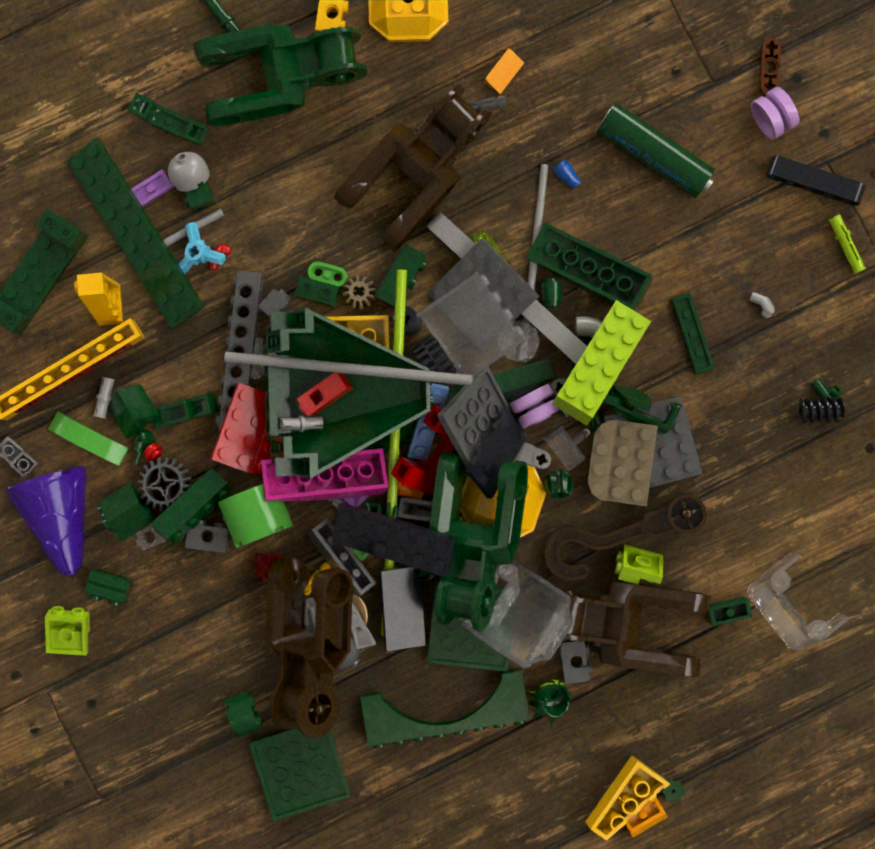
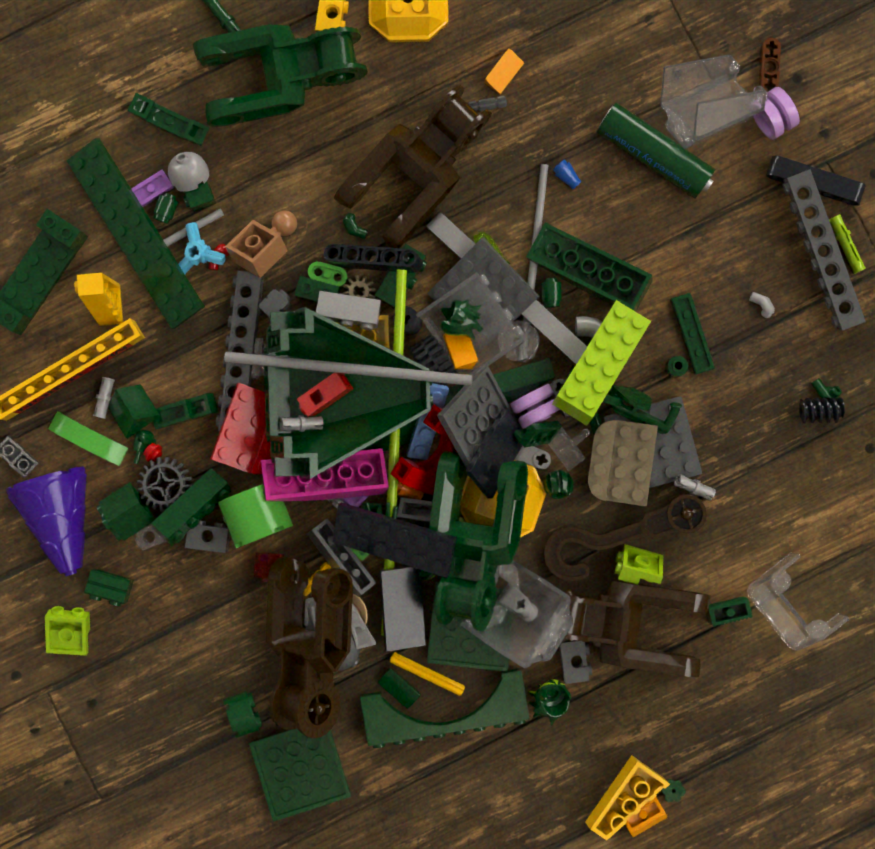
(165, 208): none -> dark green brick
(260, 248): none -> medium nougat brick
(349, 310): none -> light grey brick
(352, 228): none -> dark green arm
(365, 253): none -> black beam
(399, 688): none -> dark green slope
(427, 674): none -> yellow axle
(461, 319): none -> dark green hair
(461, 351): none -> light orange slope
(519, 604): none -> light grey piece
(538, 433): none -> dark green bracket
(670, 366): none -> dark green brick
(694, 487): none -> light grey pin
(706, 99): none -> clear windscreen
(840, 275): none -> dark grey brick

